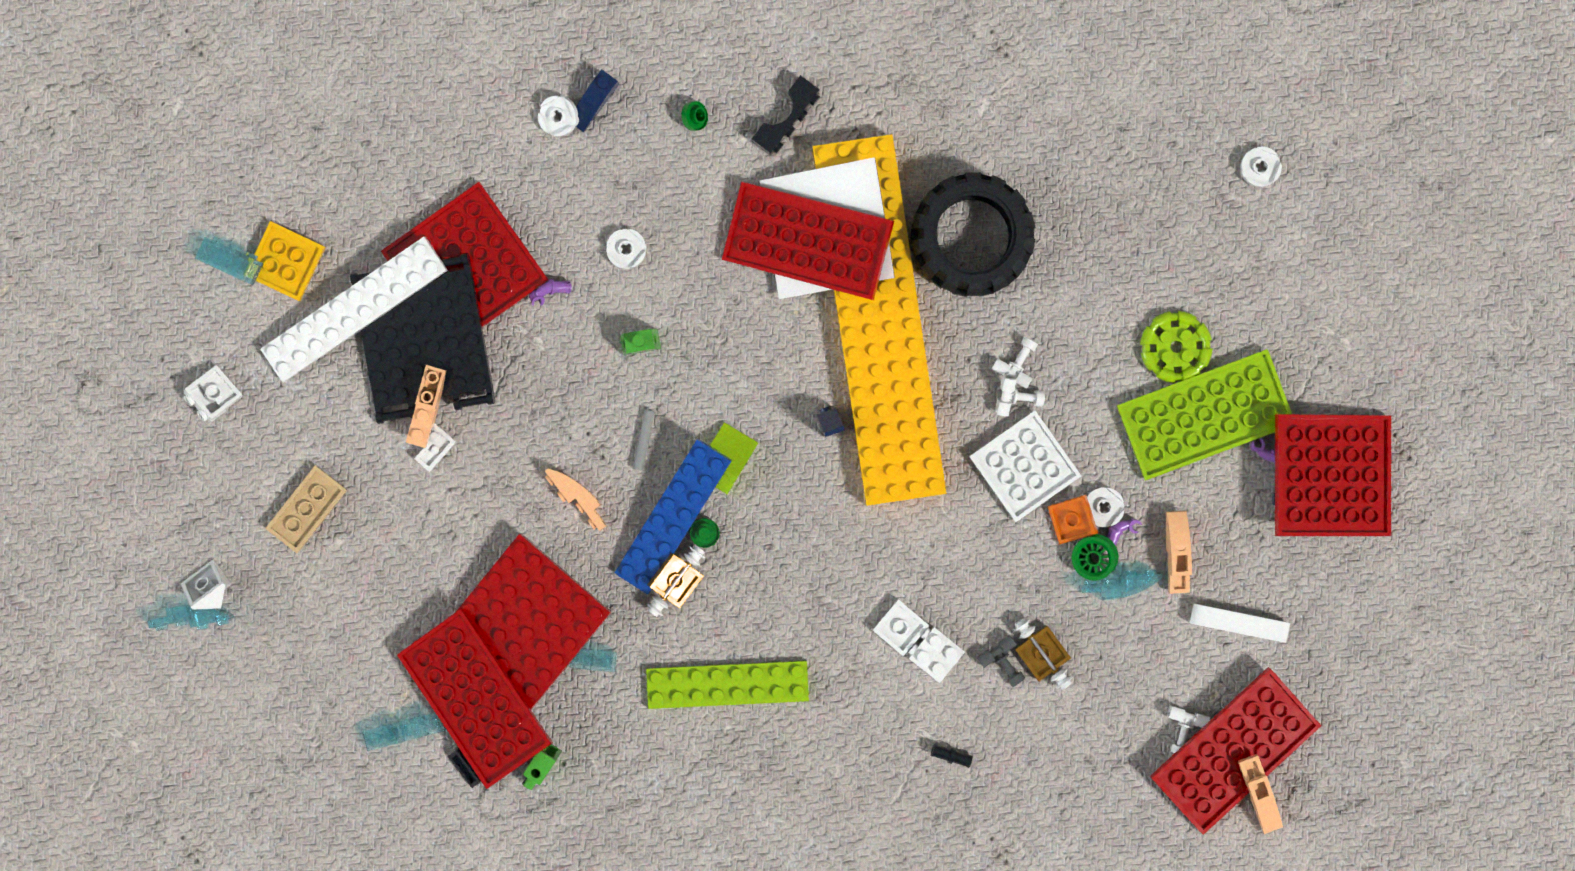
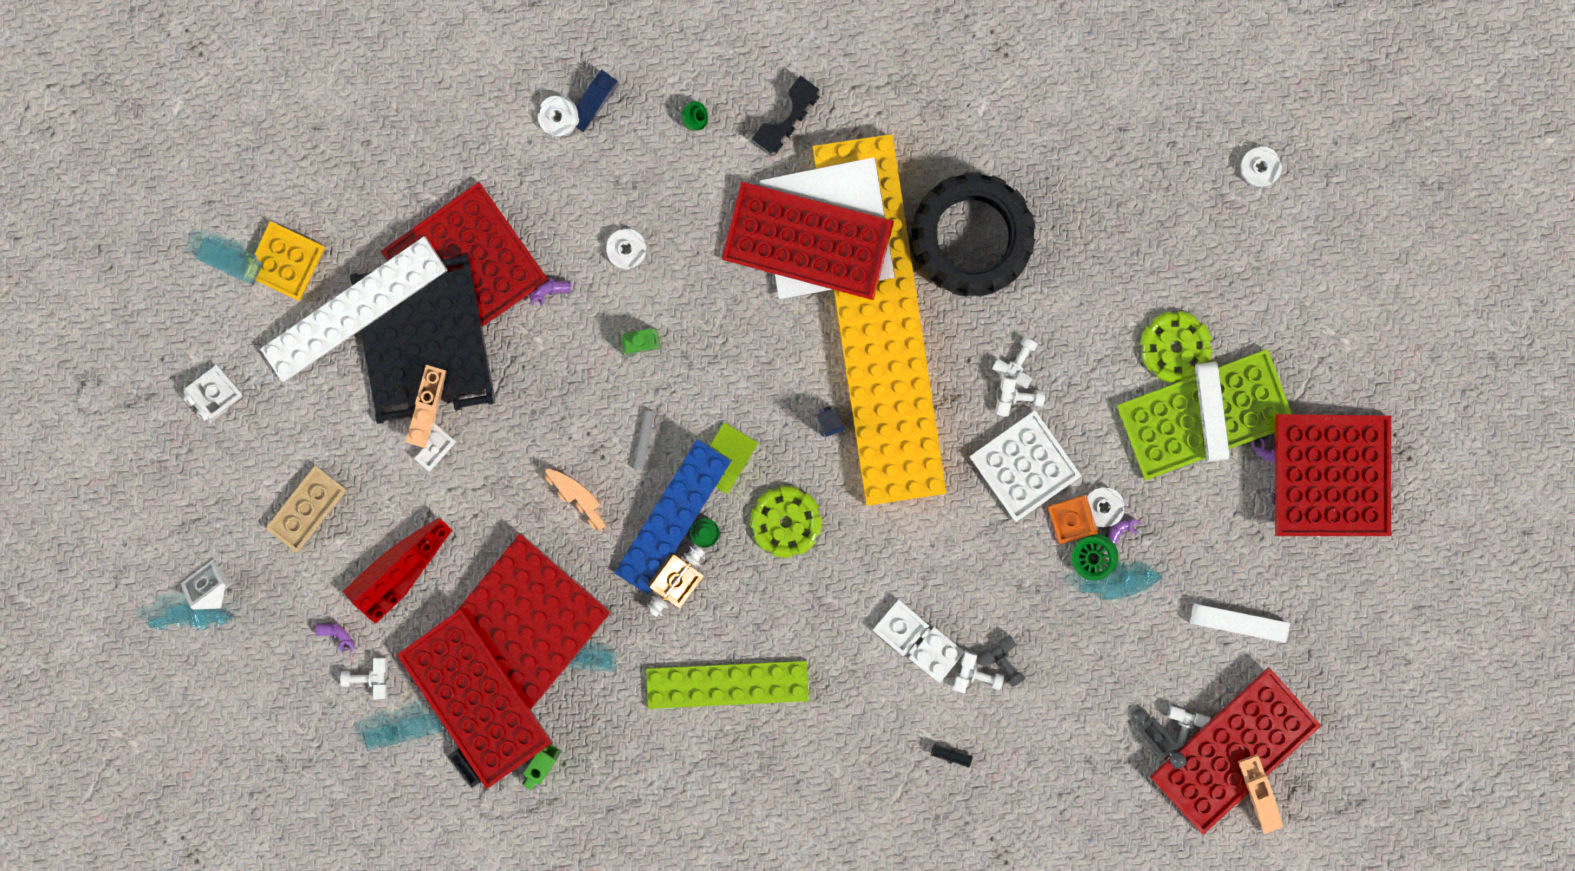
(336, 631): none -> medium lavender piece
(375, 678): none -> white bar
(396, 571): none -> red wedge
(797, 516): none -> lime plate
(969, 673): none -> white bar
(1042, 653): pearl gold plate -> none
(1159, 738): none -> dark grey plate
(1179, 552): light nougat slope -> none
(1212, 411): none -> white beam

